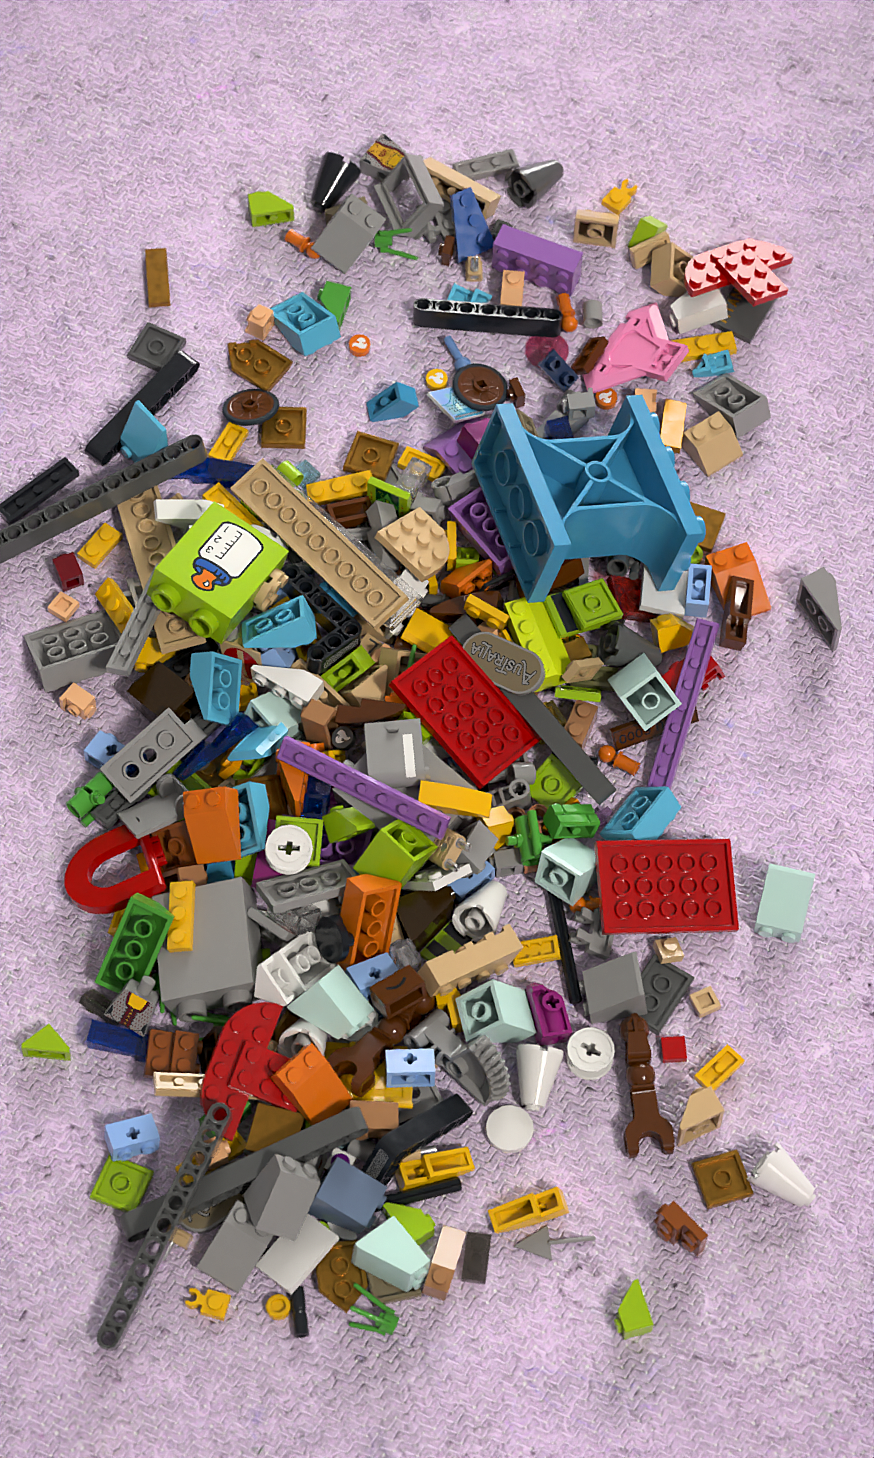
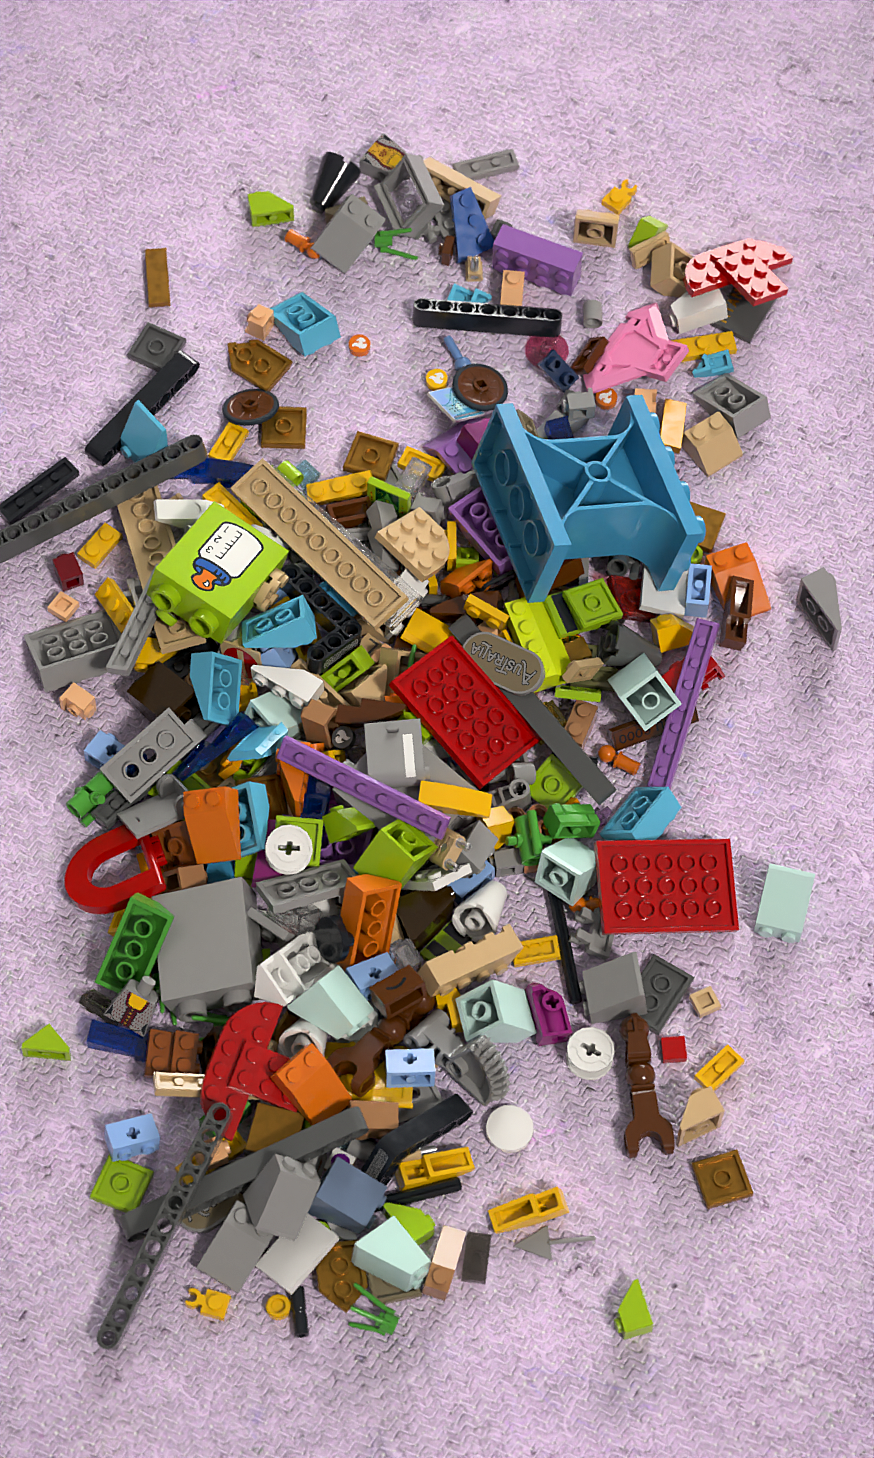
(168, 618): none -> lime tile
(181, 1239): tan piece -> none
(182, 907): yellow plate -> none
(335, 299): bright green slope -> none
(392, 403): dark azure slope -> none
(516, 393): reddish brown plate -> none
(532, 181): dark grey cone -> none
(536, 1074): white cone -> none
(569, 322): orange pin -> none
(668, 950): tan plate -> none
(677, 1225): dark orange plate -> none
(782, 1177): white cone -> none

